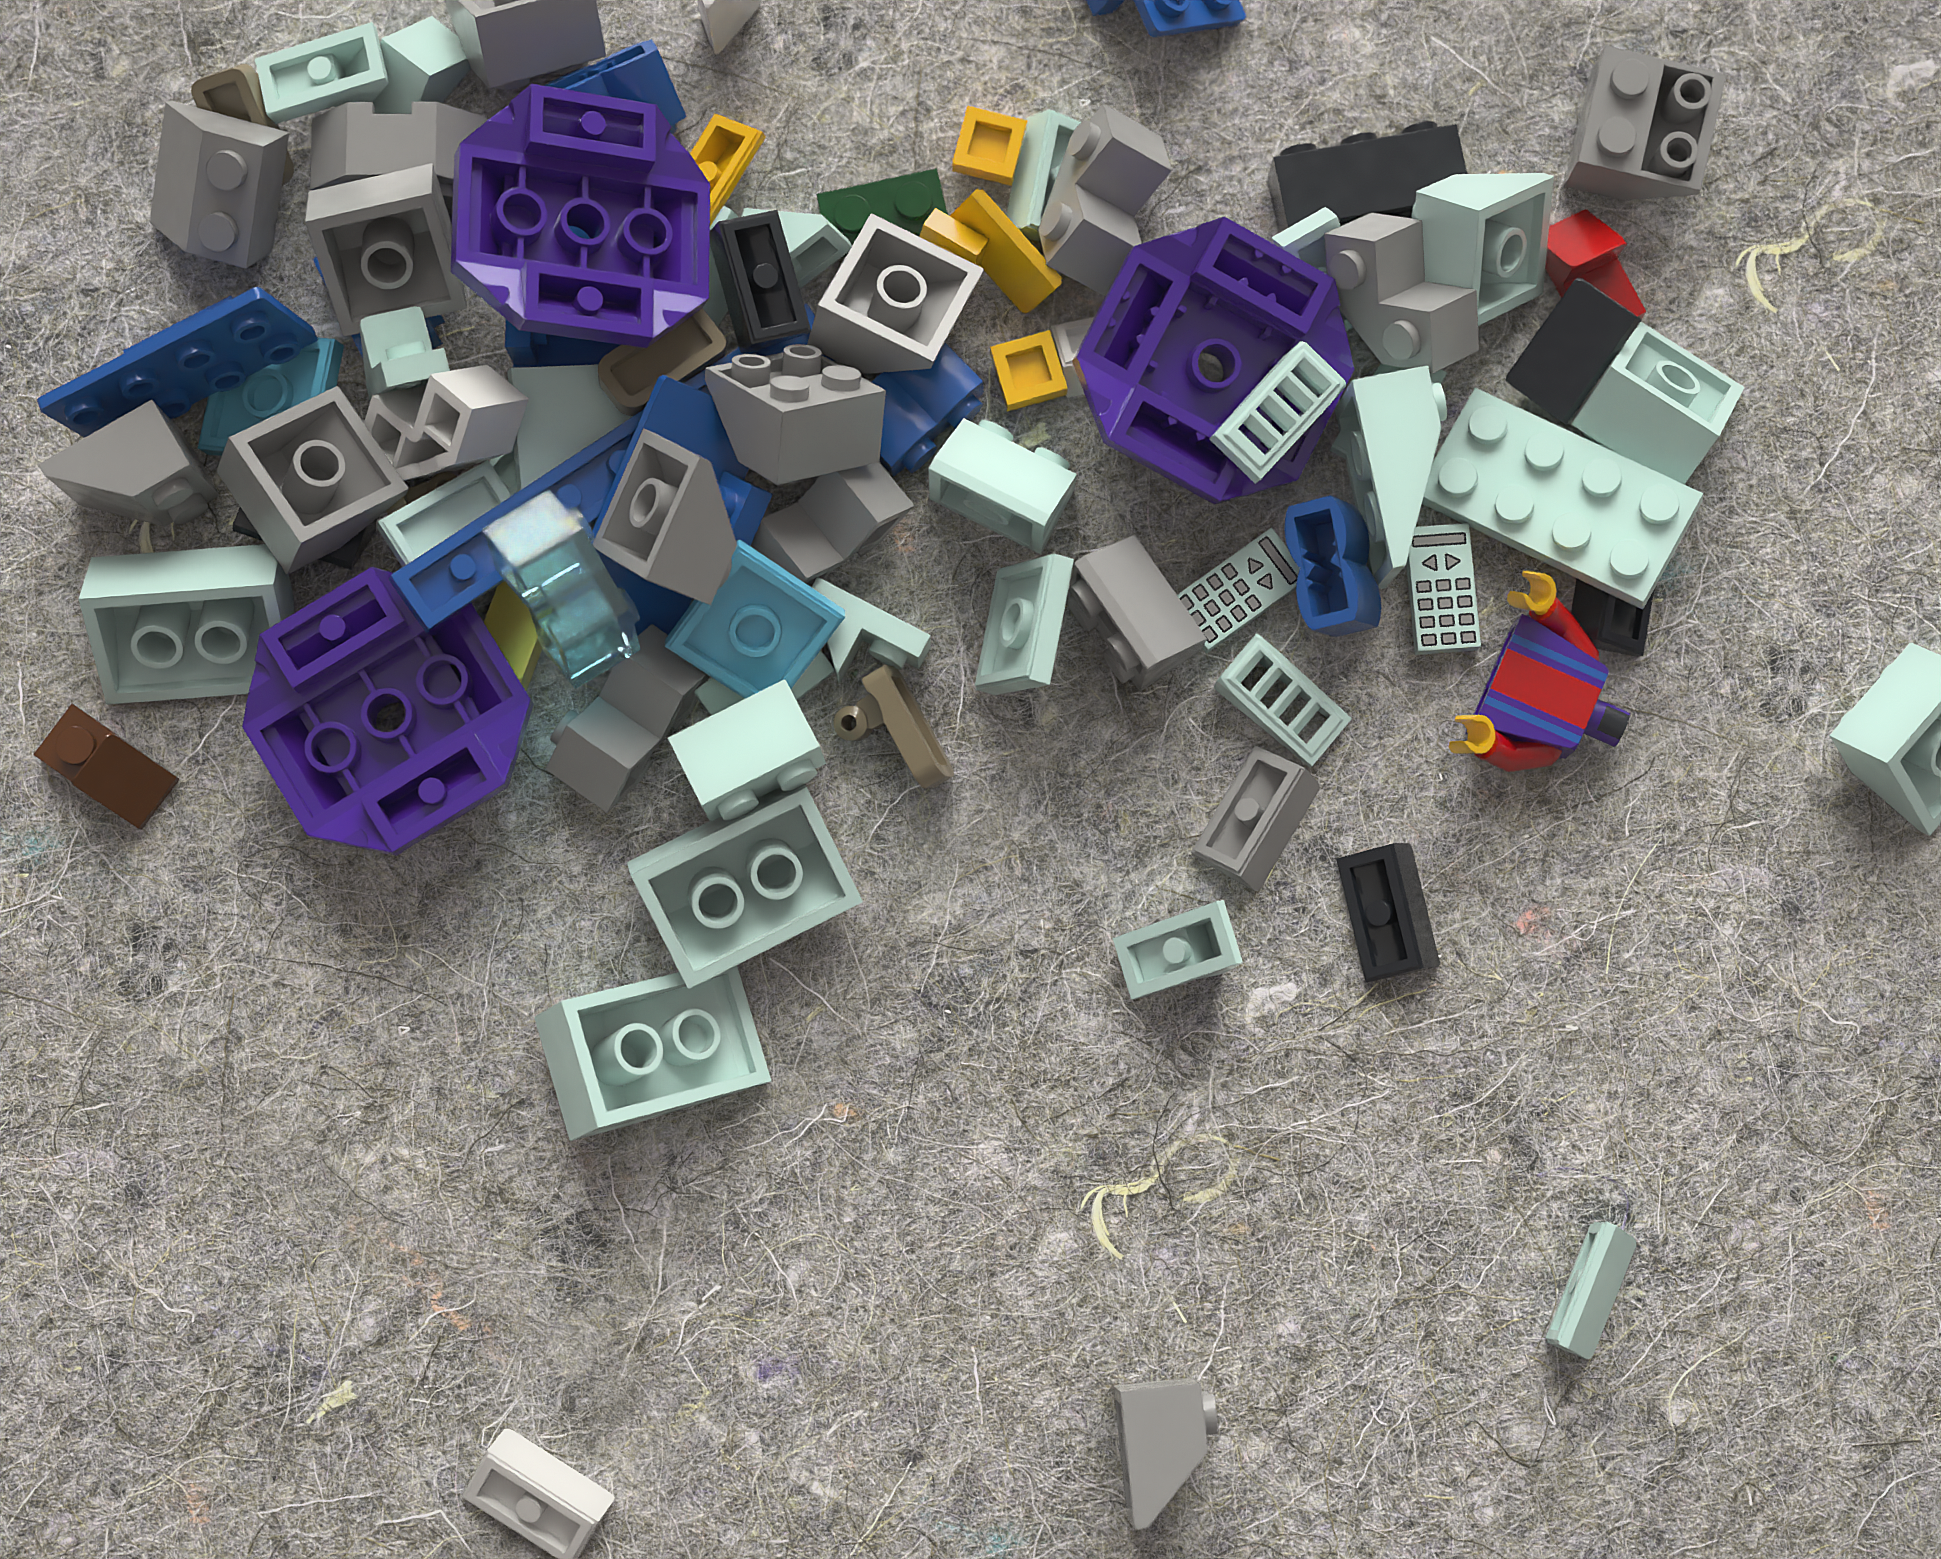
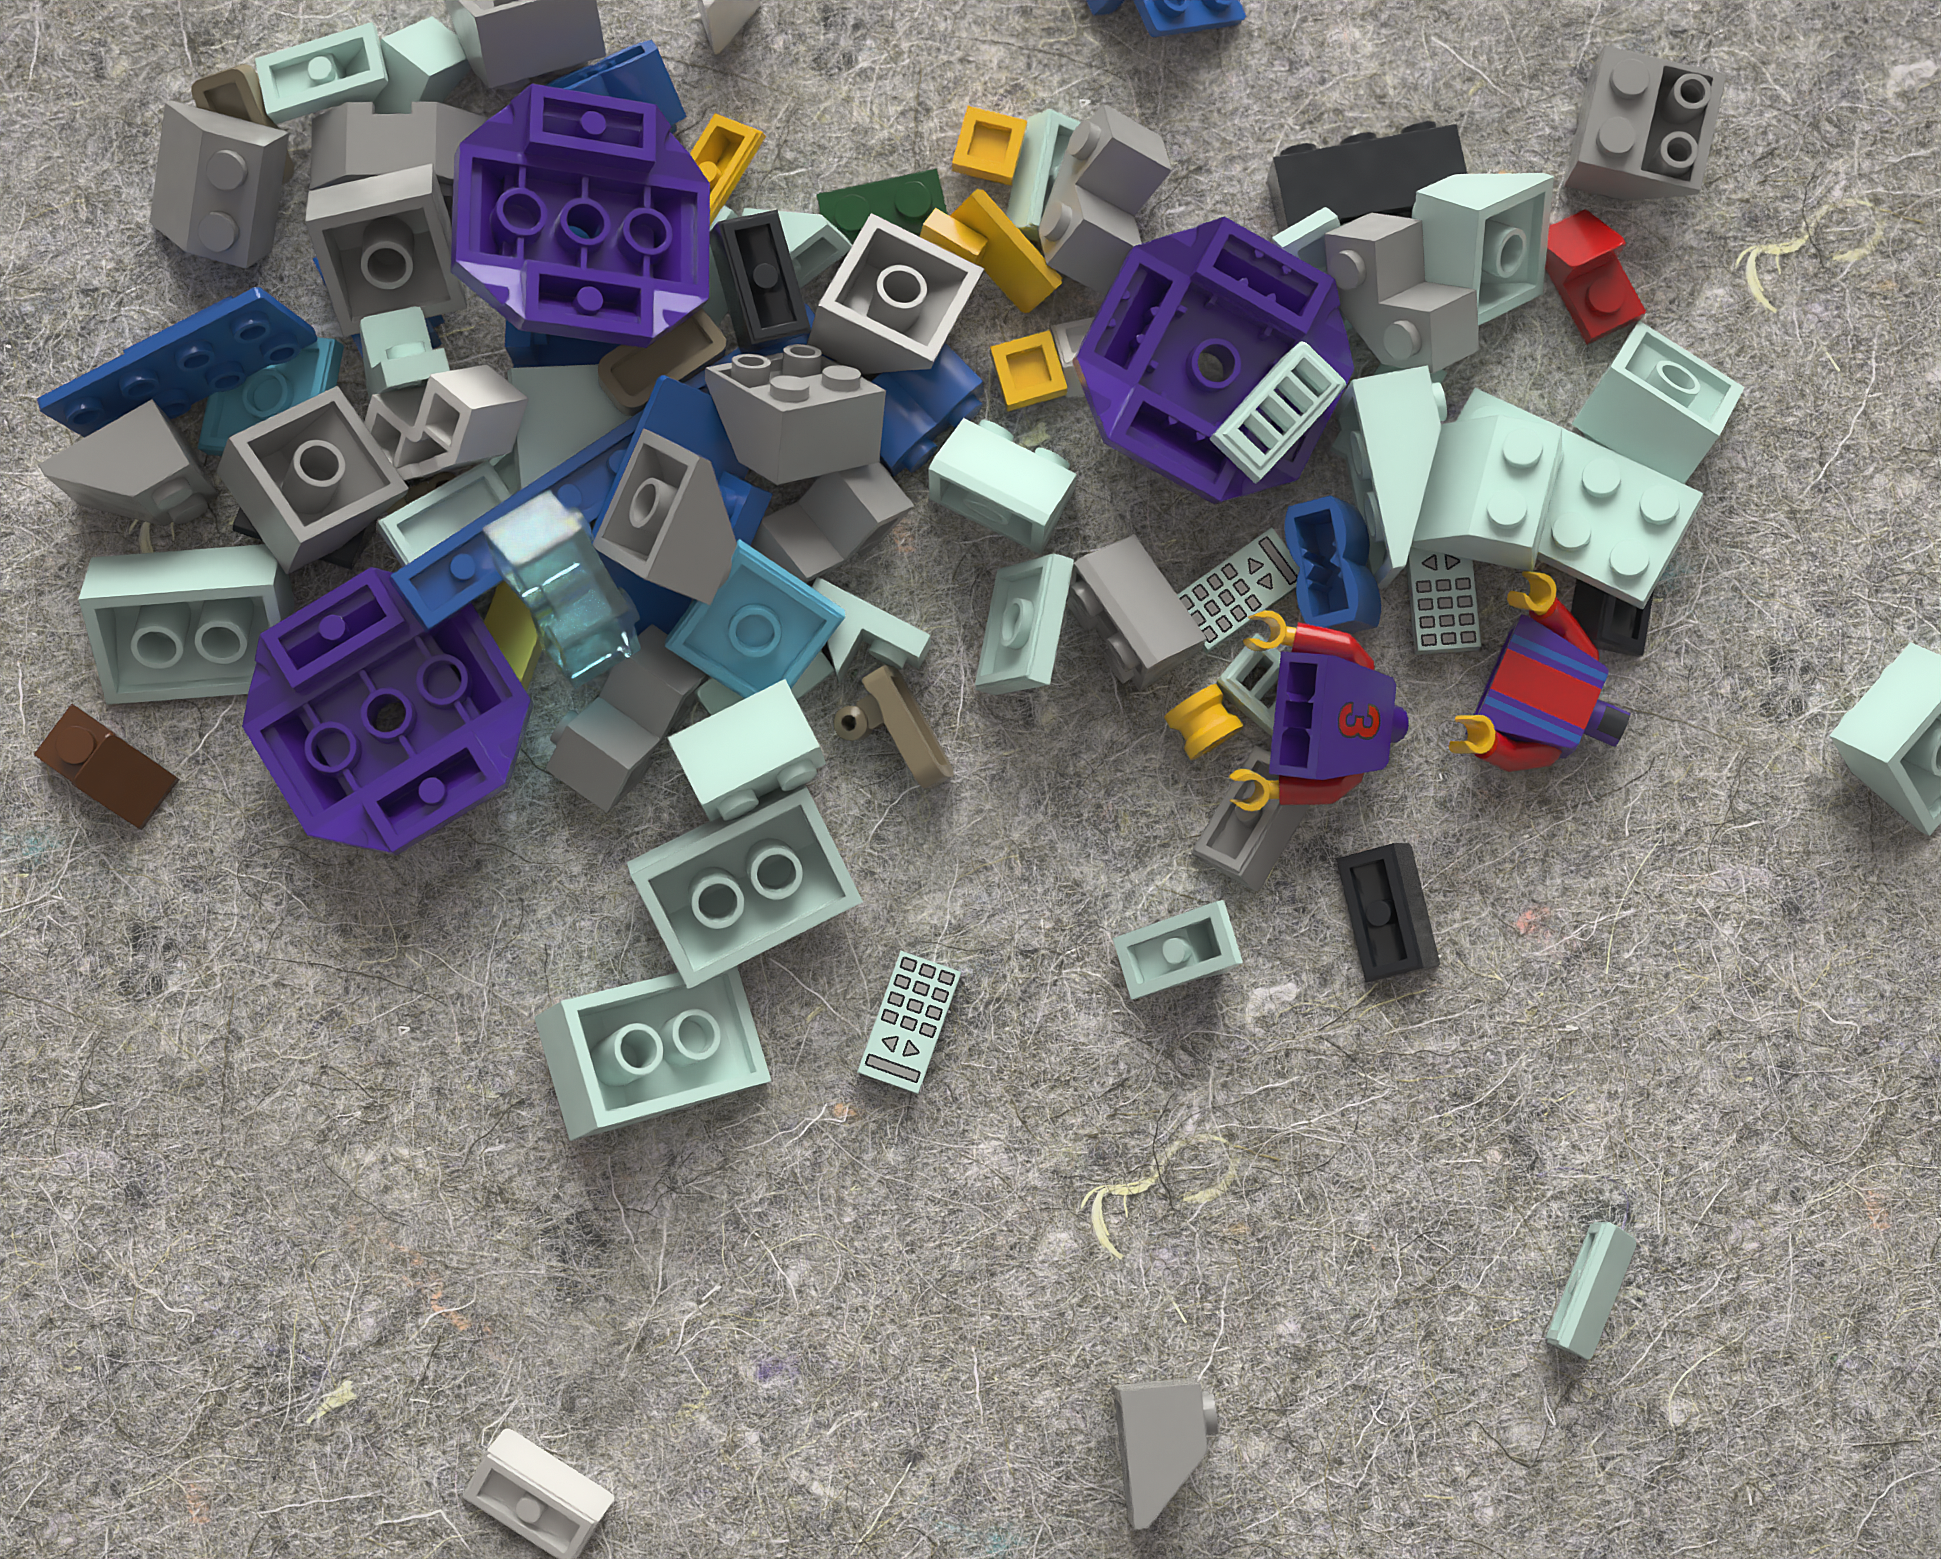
(909, 1022): none -> tile
(1203, 721): none -> yellow wheel
(1328, 719): none -> dark purple torso
(1490, 490): none -> light aqua slope
(1572, 349): black slope -> none

